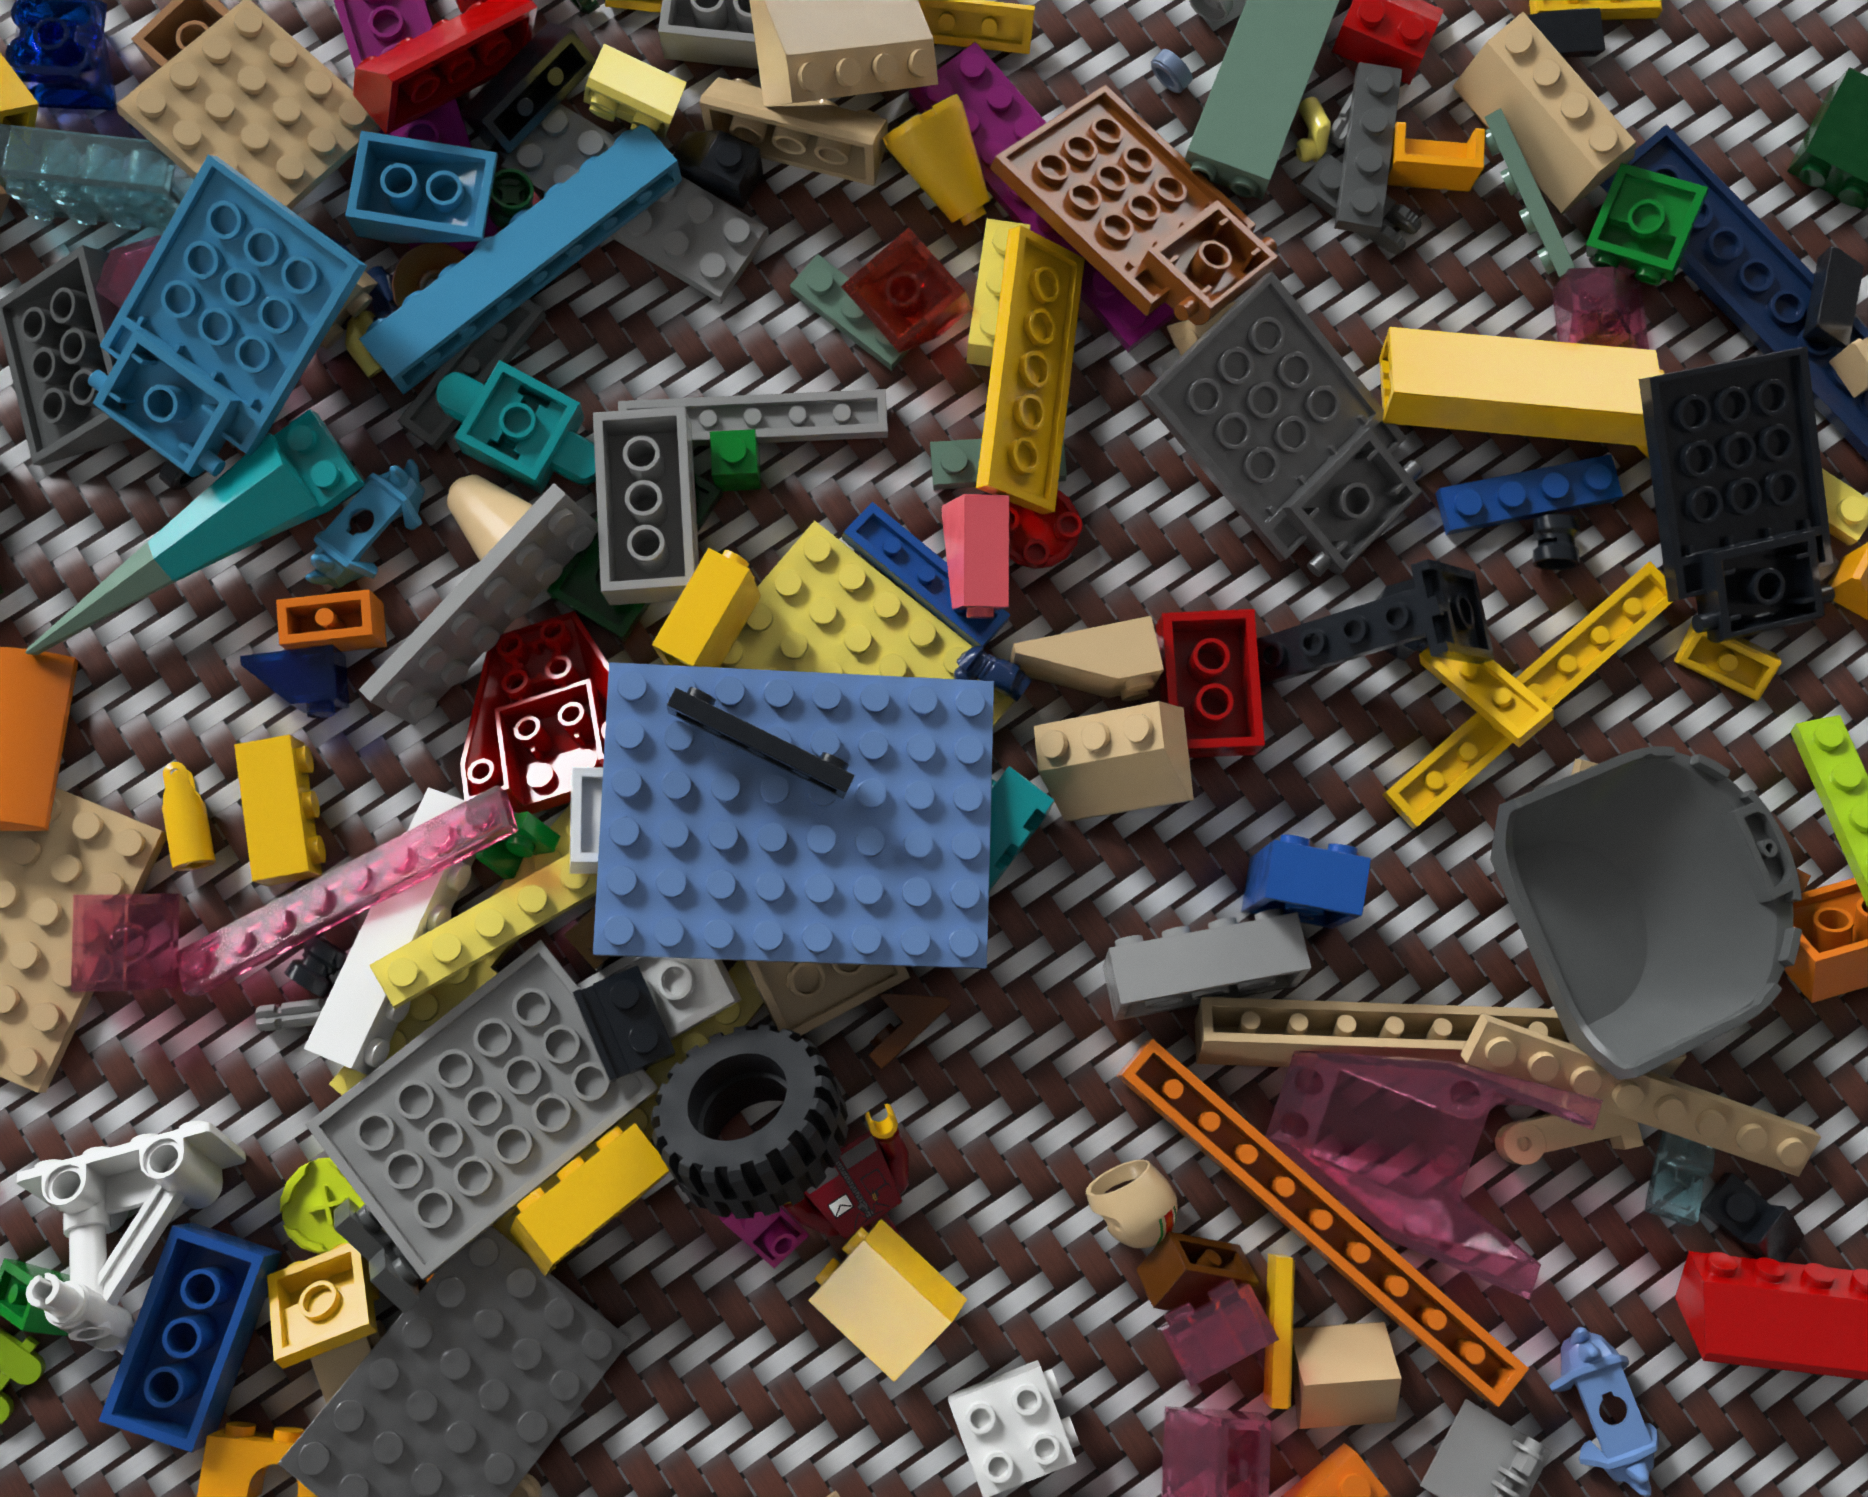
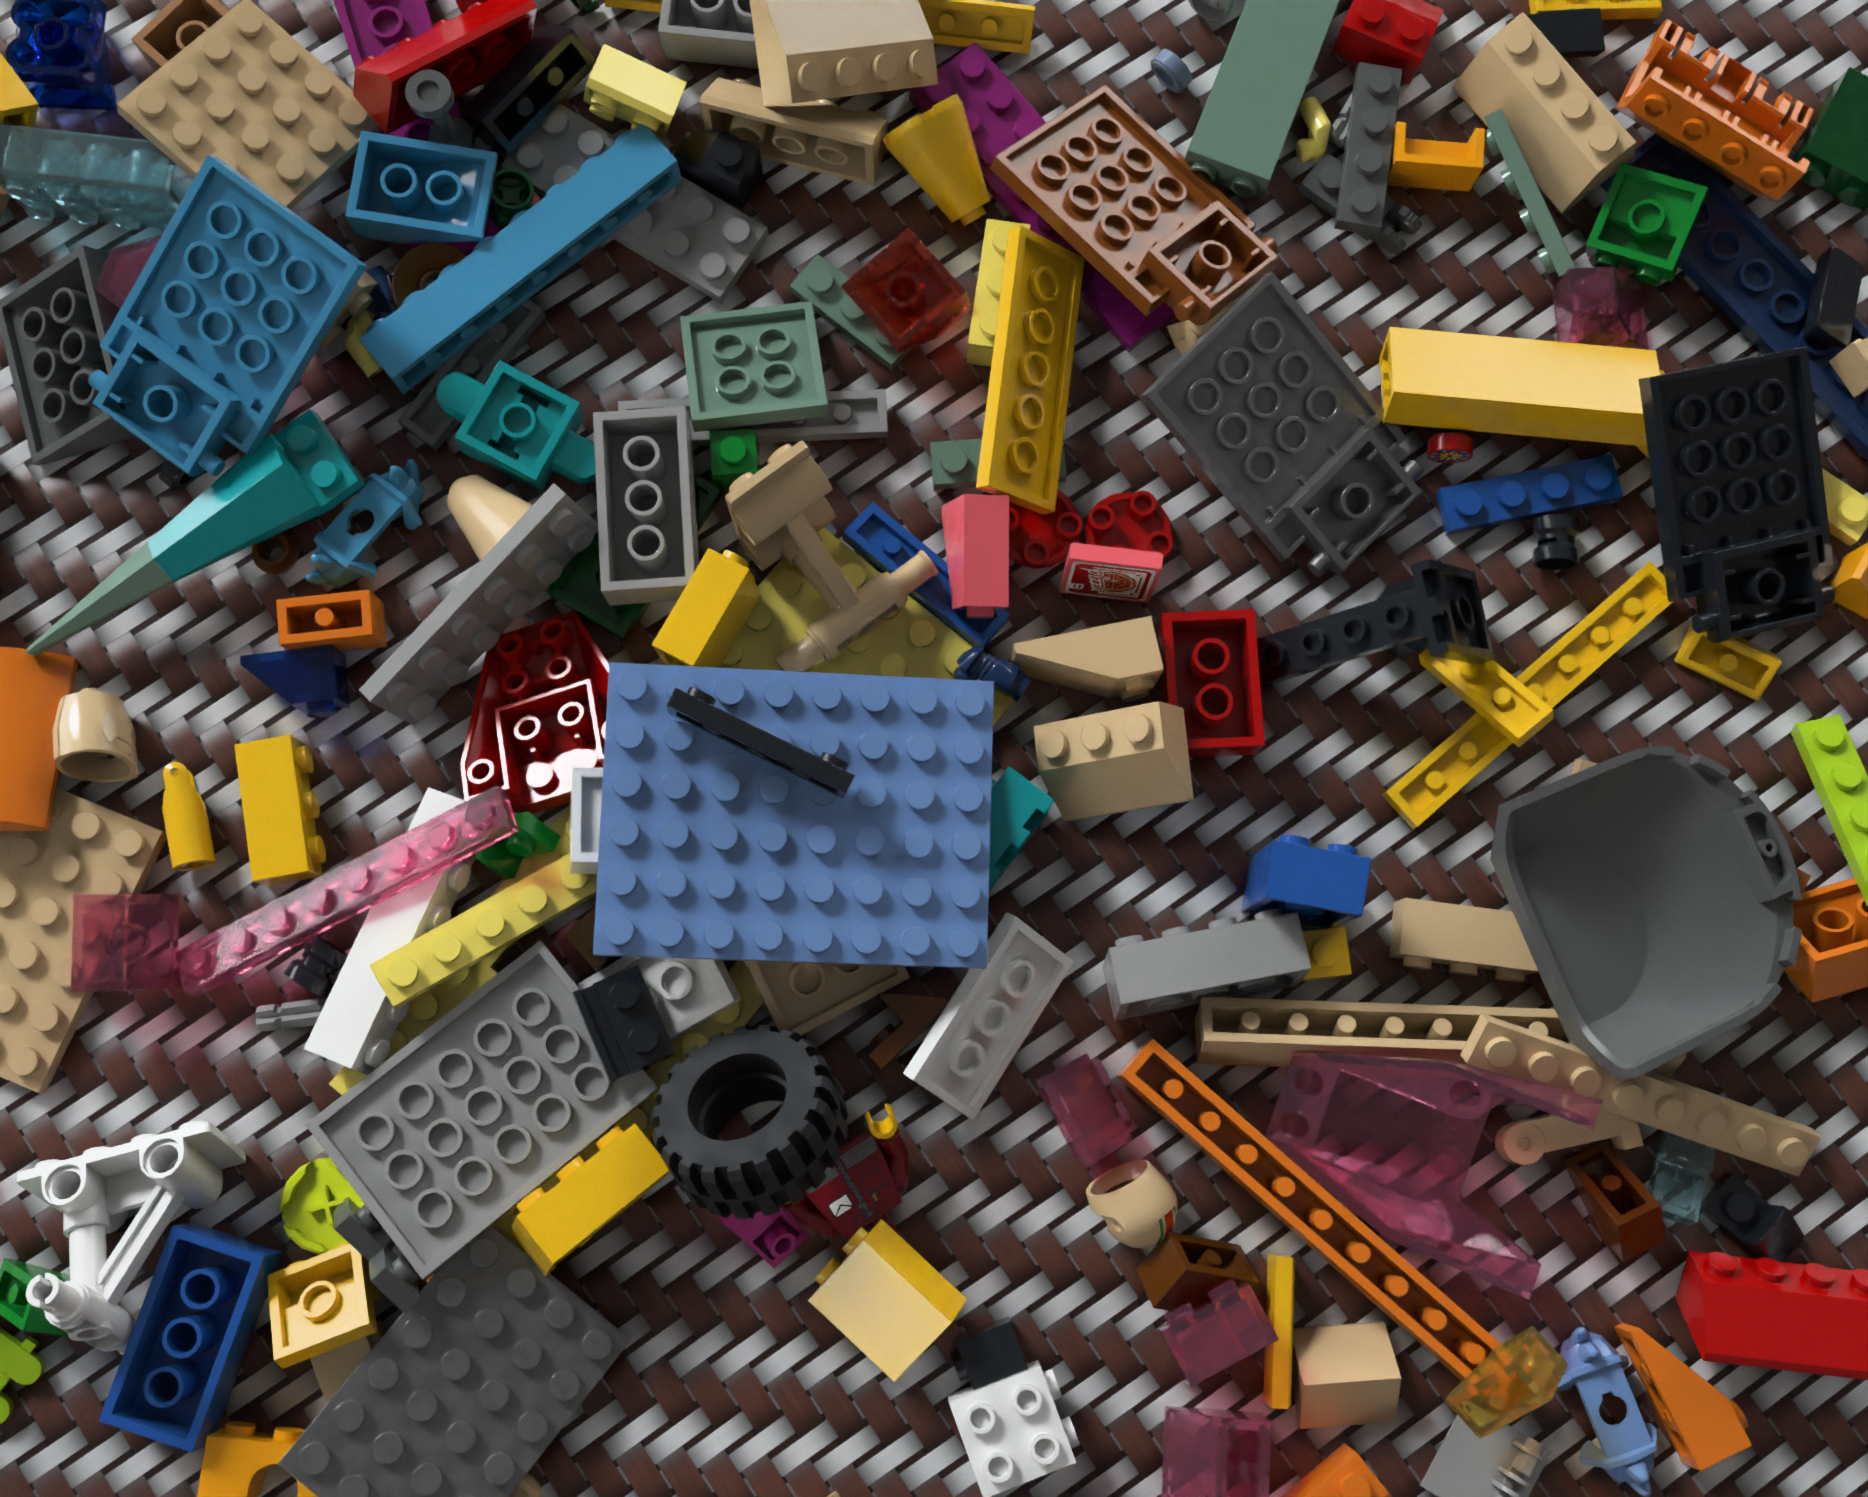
(89, 729): none -> tan helmet
(262, 550): none -> reddish brown plate
(431, 98): none -> dark grey wheel
(753, 366): none -> sand green plate
(780, 516): none -> tan plate
(988, 1354): none -> black brick
(989, 1017): none -> white plate
(1085, 1110): none -> clear pink slope
(1110, 572): none -> tile
(1130, 523): none -> red dish
(1327, 954): none -> yellow brick
(1450, 447): none -> red tile
(1459, 937): none -> tan brick
(1508, 1383): none -> clear yellow slope
(1616, 1201): none -> reddish brown slope
(1695, 1414): none -> orange slope
(1707, 116): none -> orange hinge

